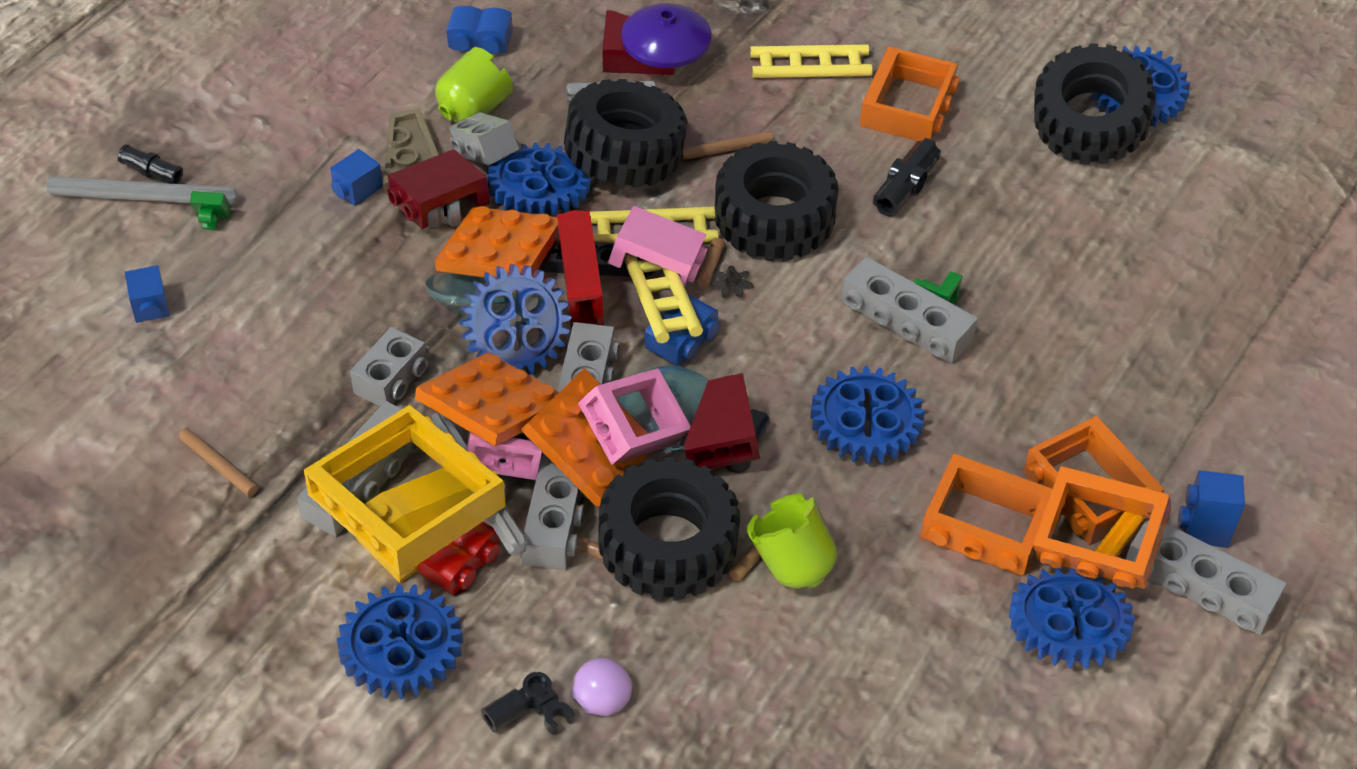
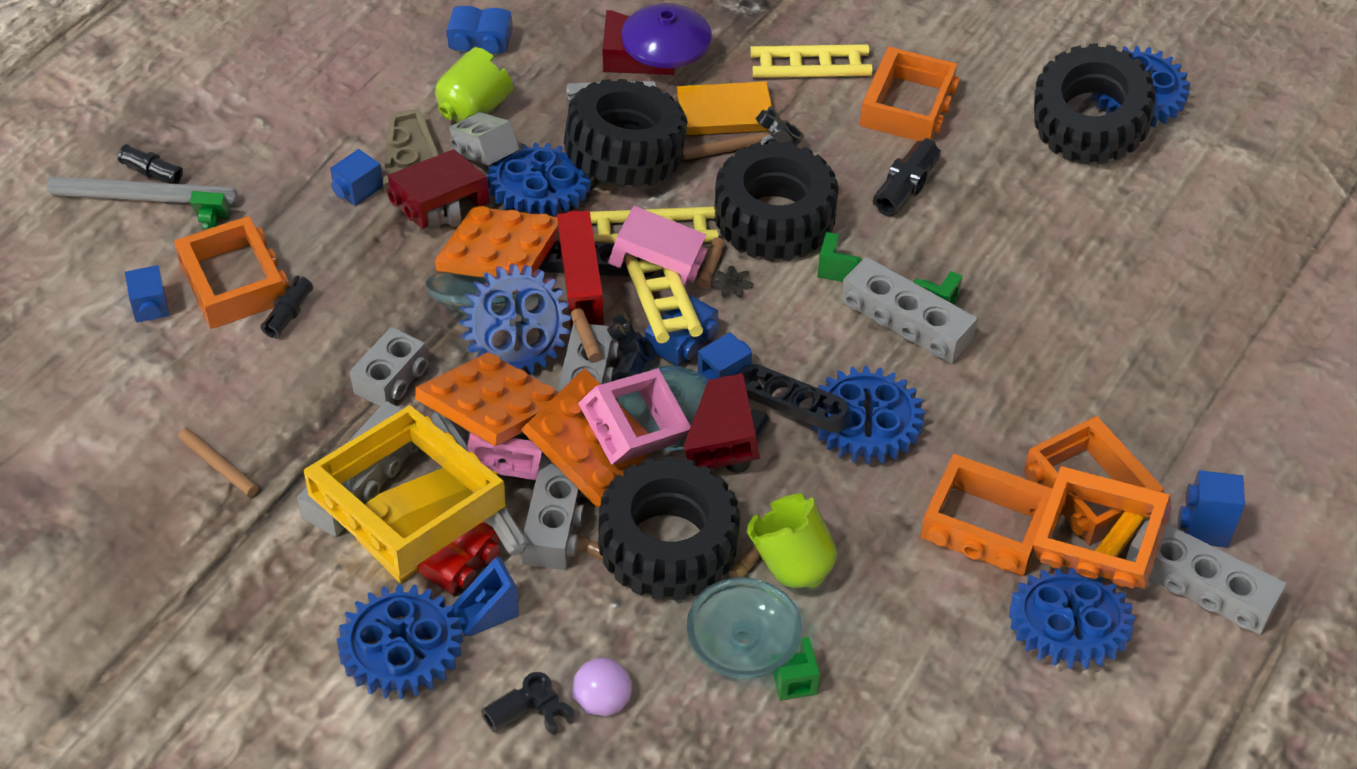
(240, 301): none -> orange window
(286, 307): none -> black pin
(488, 600): none -> blue slope
(586, 335): none -> medium nougat wheel
(634, 347): none -> black bar
(723, 107): none -> light orange tile
(723, 357): none -> blue brick
(749, 612): none -> clear light blue dish
(780, 130): none -> black bar
(796, 393): none -> black beam
(799, 675): none -> green panel
(833, 264): none -> green panel

